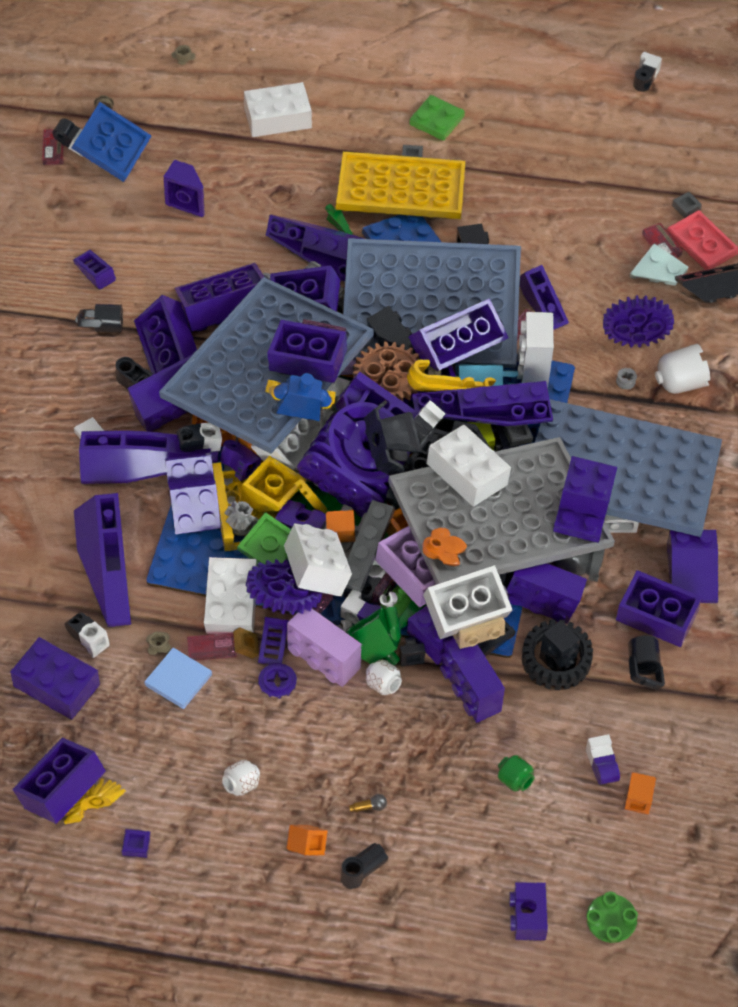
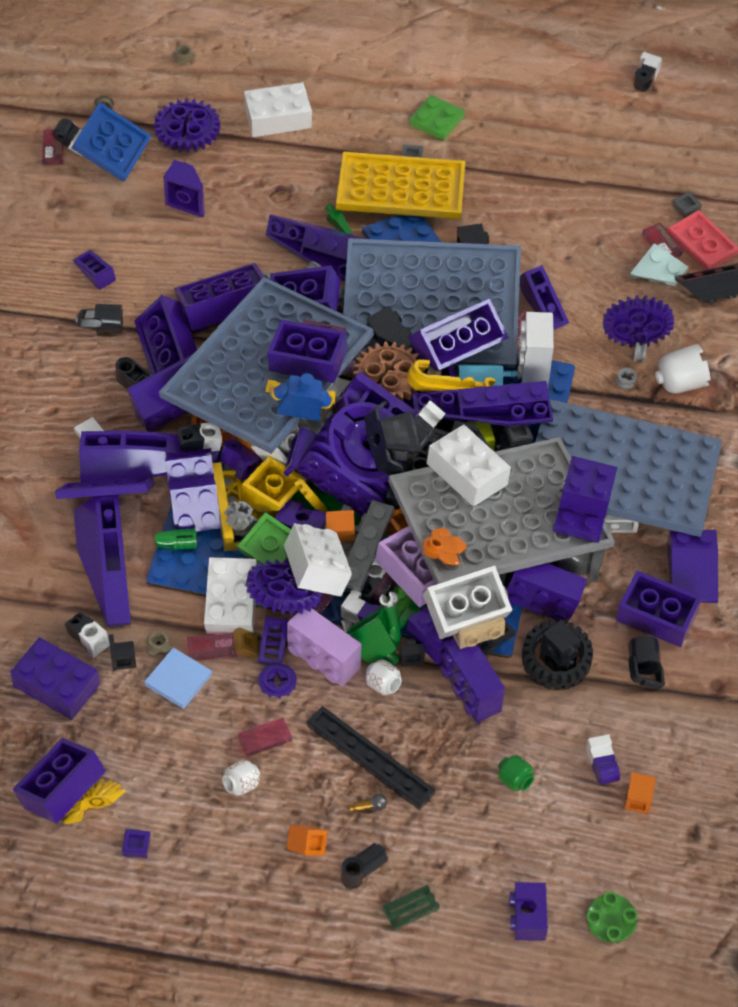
(105, 487): none -> dark purple tile
(122, 654): none -> black panel
(177, 539): none -> green hinge
(200, 130): none -> dark purple gear
(265, 737): none -> clear pink tile
(299, 446): none -> dark purple slope
(371, 758): none -> black tile
(424, 891): none -> clear green tile
(640, 352): none -> light grey bush

